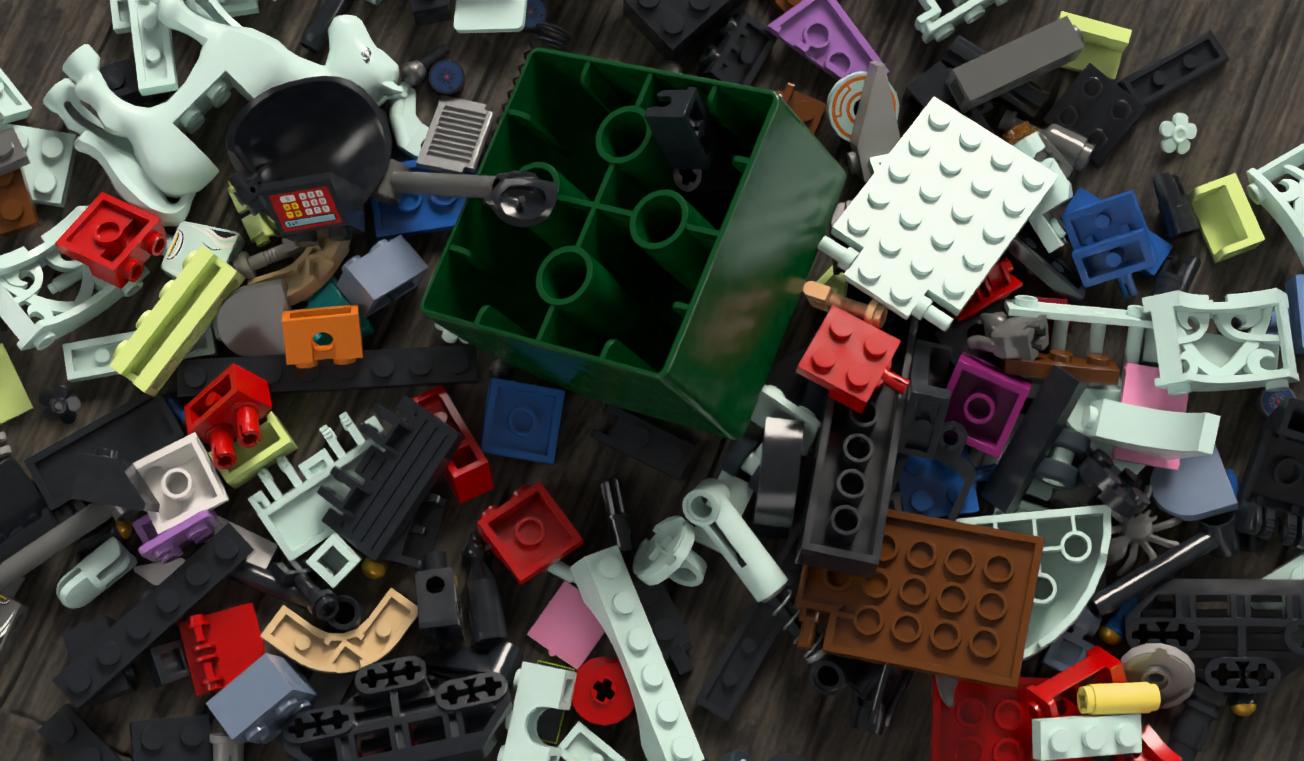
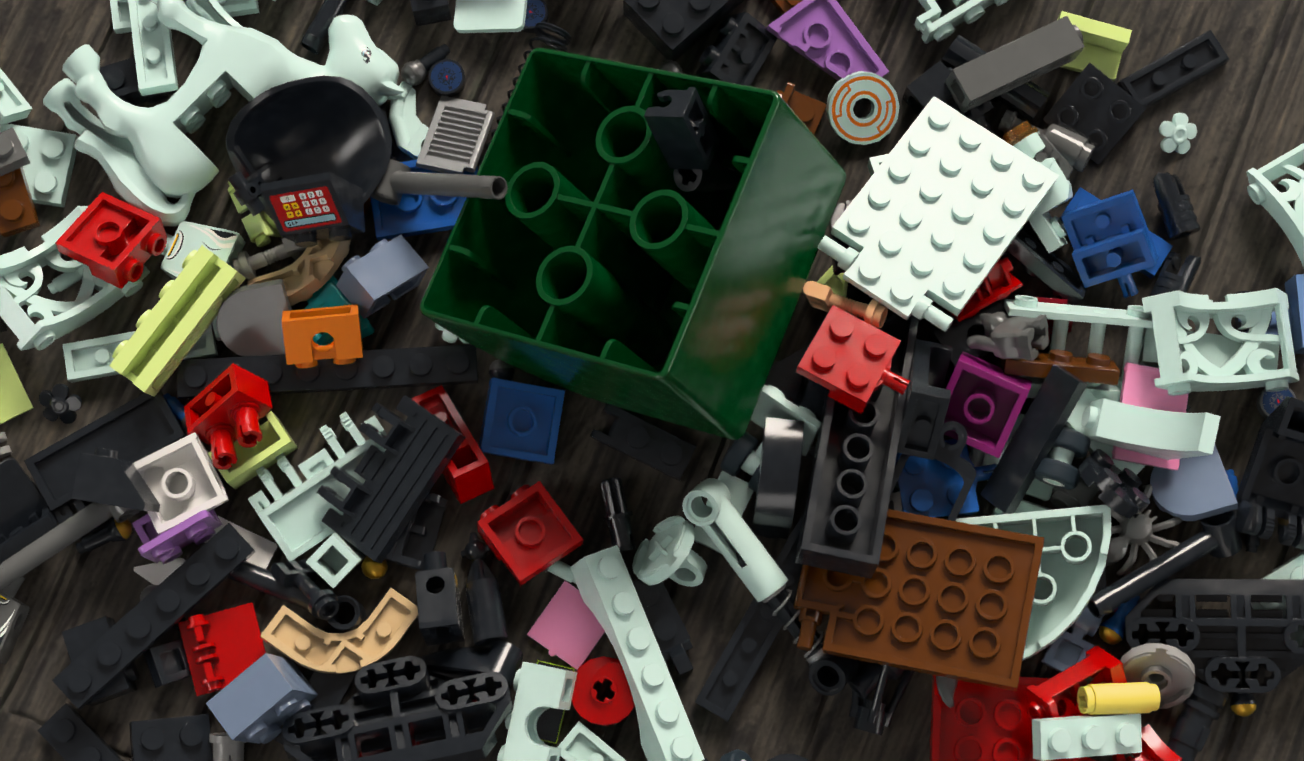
(95, 574): light aqua arm -> none
(522, 198): black hat -> none
(875, 123): light grey slope -> none
(1225, 218): yellowish green panel -> none

